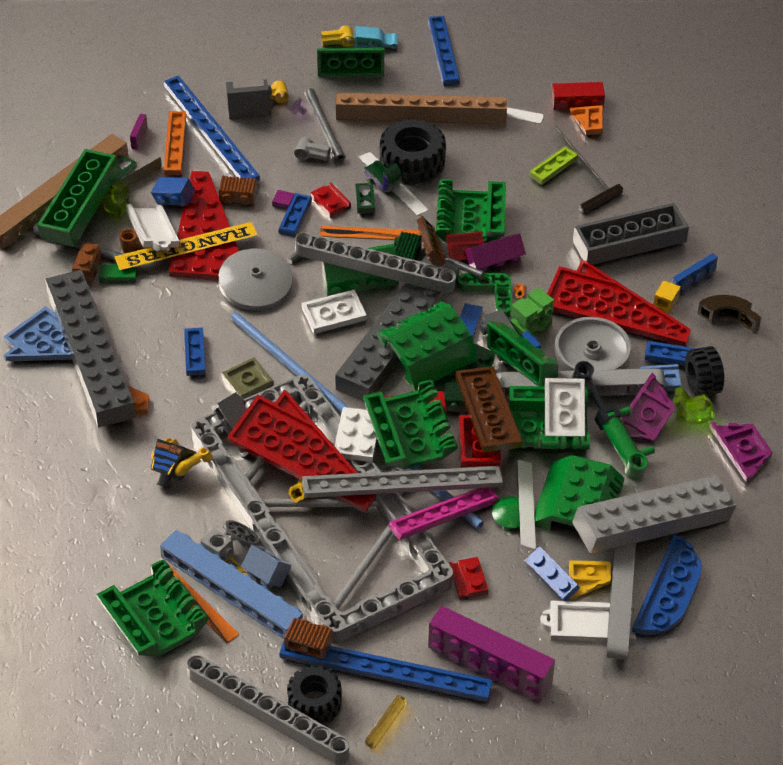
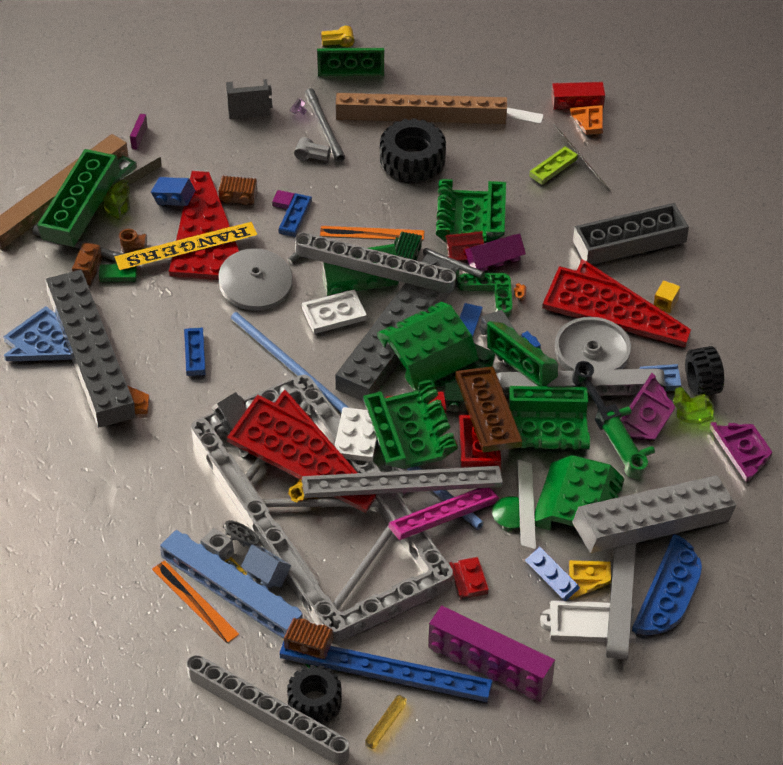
(153, 227): white piece -> none
(155, 612): green slope -> none
(175, 143): orange plate -> none
(175, 460): torso -> none
(210, 128): blue plate -> none
(247, 378): olive tile -> none
(279, 92): yellow piece -> none
(330, 200): red plate -> none
(365, 198): dark green piece -> none
(374, 38): medium azure piece -> none
(384, 178): dark green animal -> none
(401, 191): white sticker -> none
(430, 242): reddish brown plate -> none
(443, 50): blue tile -> none
(532, 313): bright green brick -> none
(564, 407): white plate -> none
(601, 198): dark brown axle -> none
(666, 353): blue plate -> none
(696, 272): blue plate -> none
(729, 307): dark brown arch -> none

